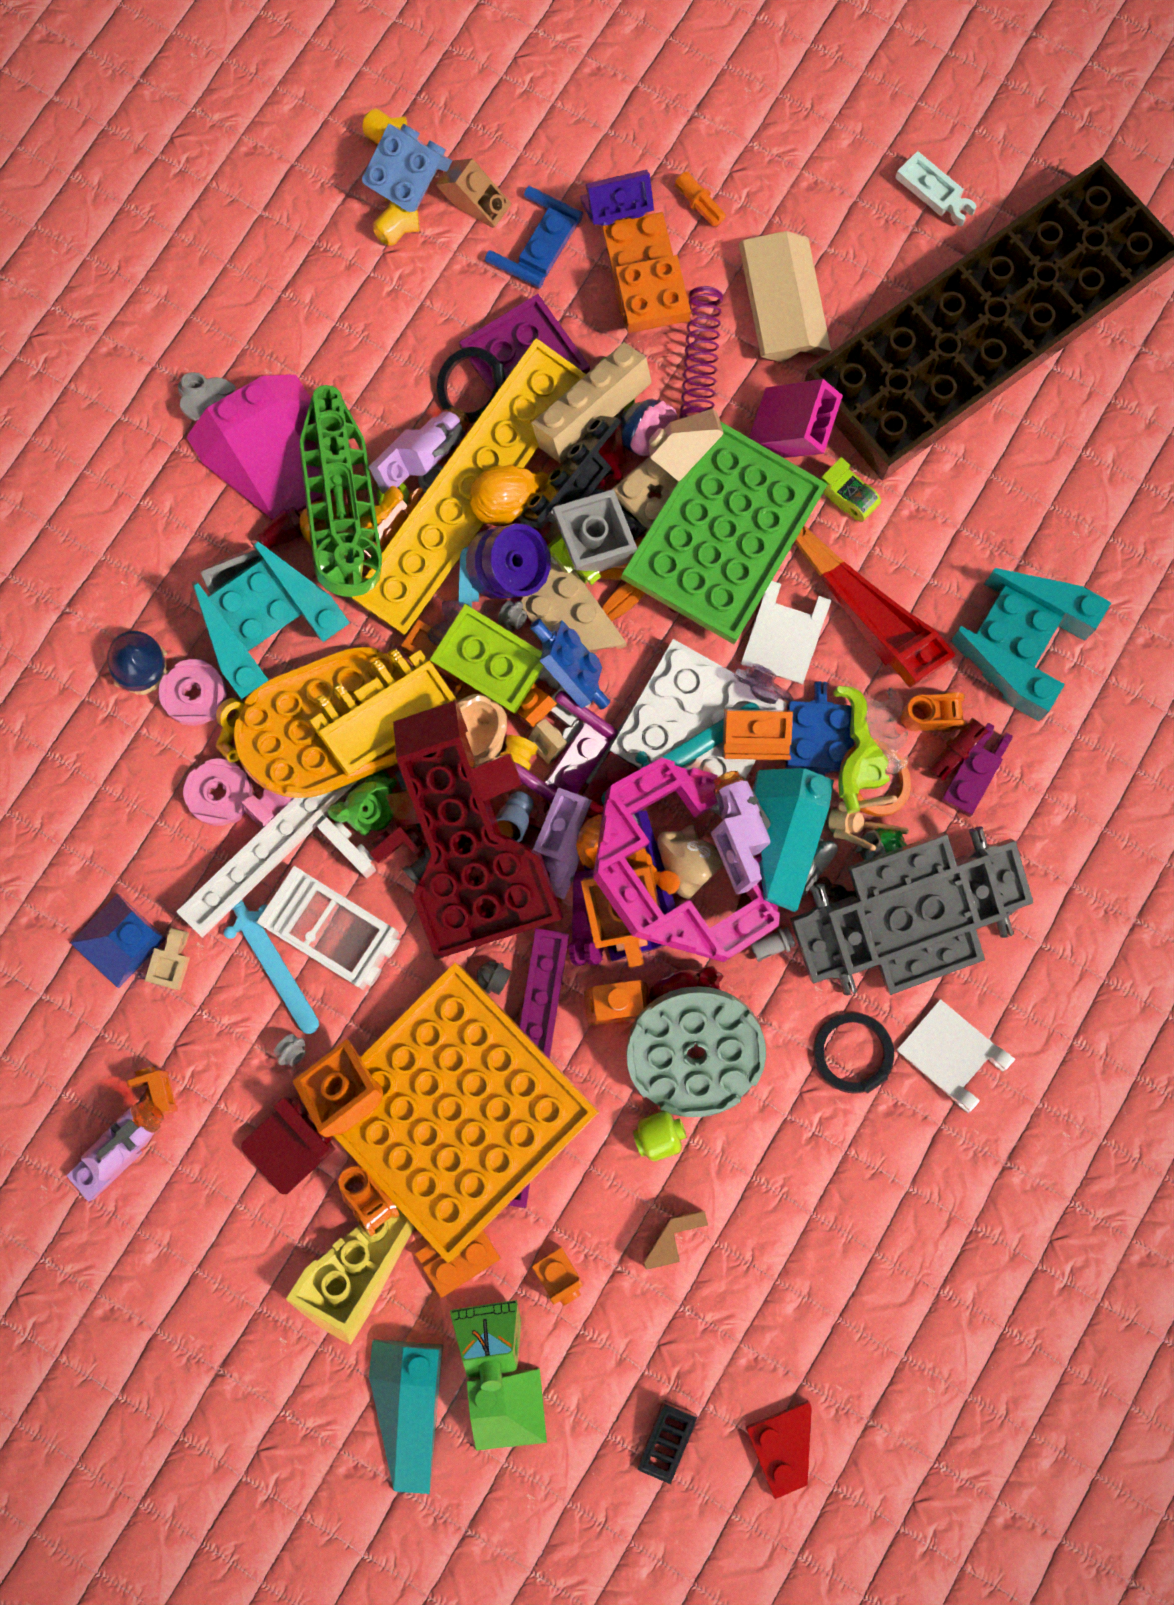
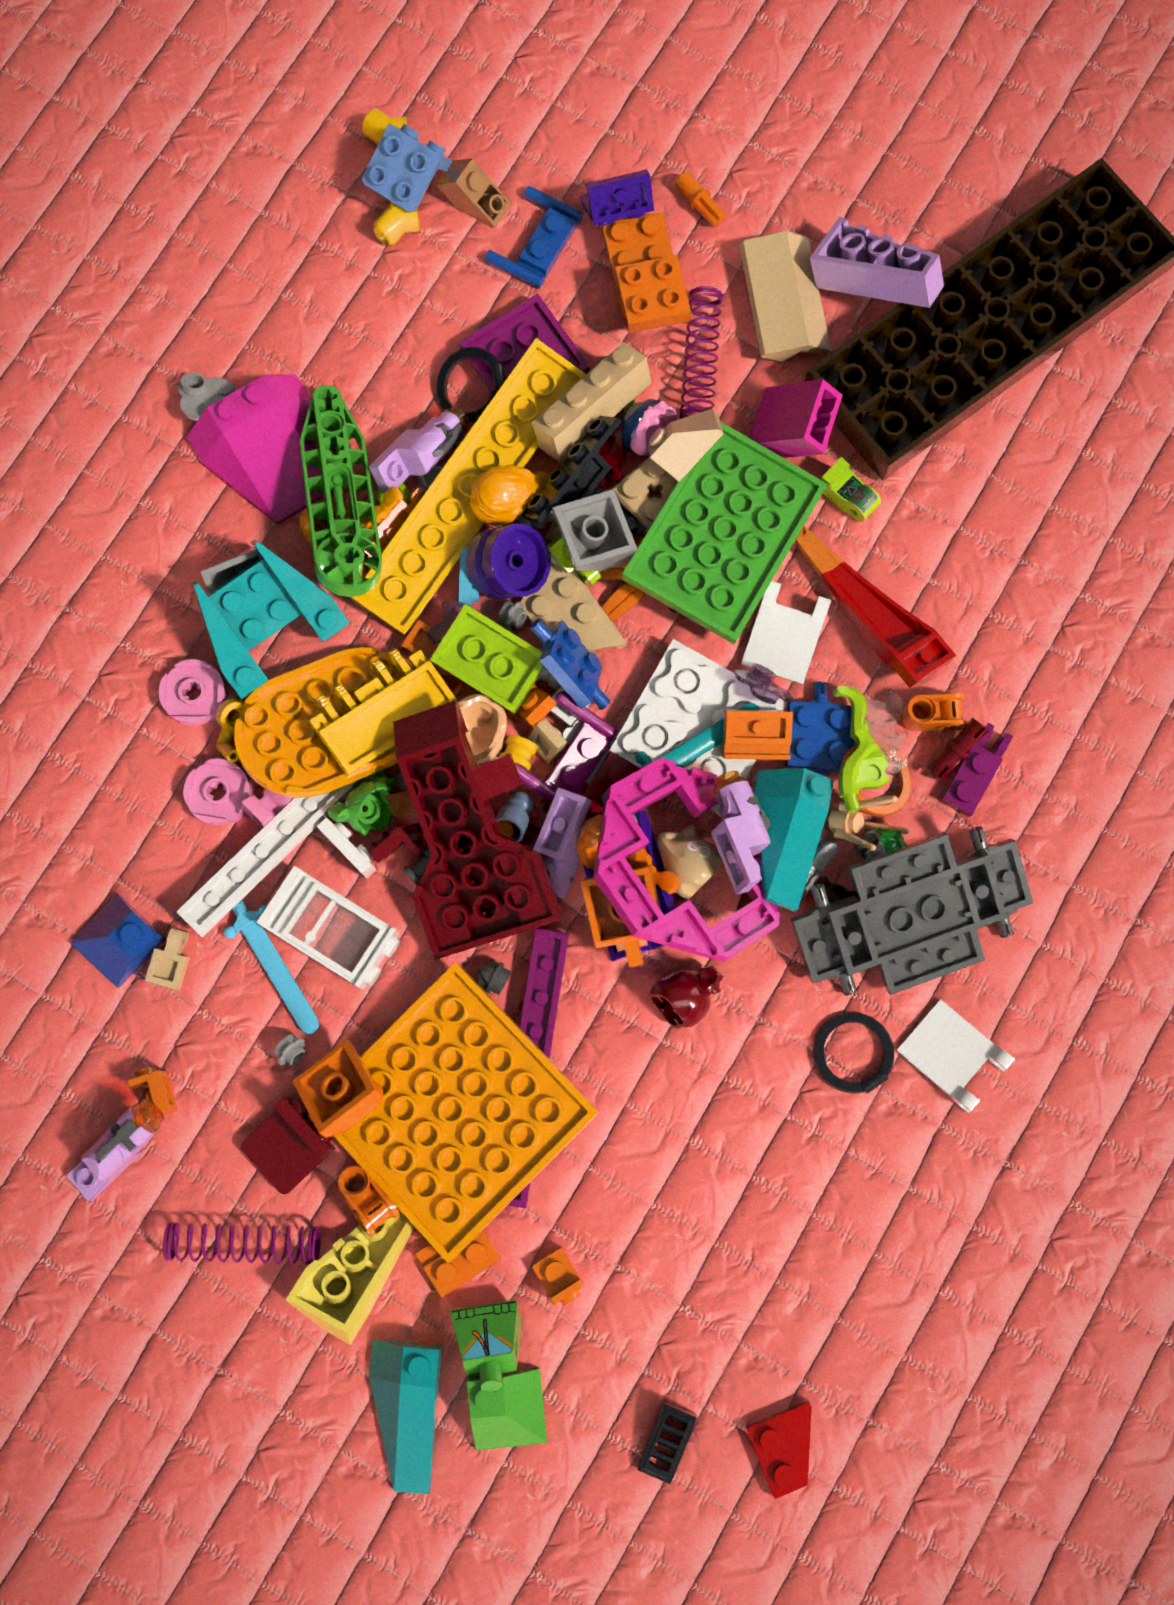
(136, 662): dark blue hair -> none
(281, 529): dark red cone -> none
(312, 1250): none -> magenta piece
(582, 946): magenta hinge -> none
(615, 1002): orange torso -> none
(659, 1136): lime head -> none
(664, 1249): medium nougat slope -> none
(700, 1085): sand green plate -> none
(773, 944): light grey pin -> none
(875, 266): none -> lavender wedge
(935, 188): light aqua plate -> none
(1020, 630): teal wedge -> none

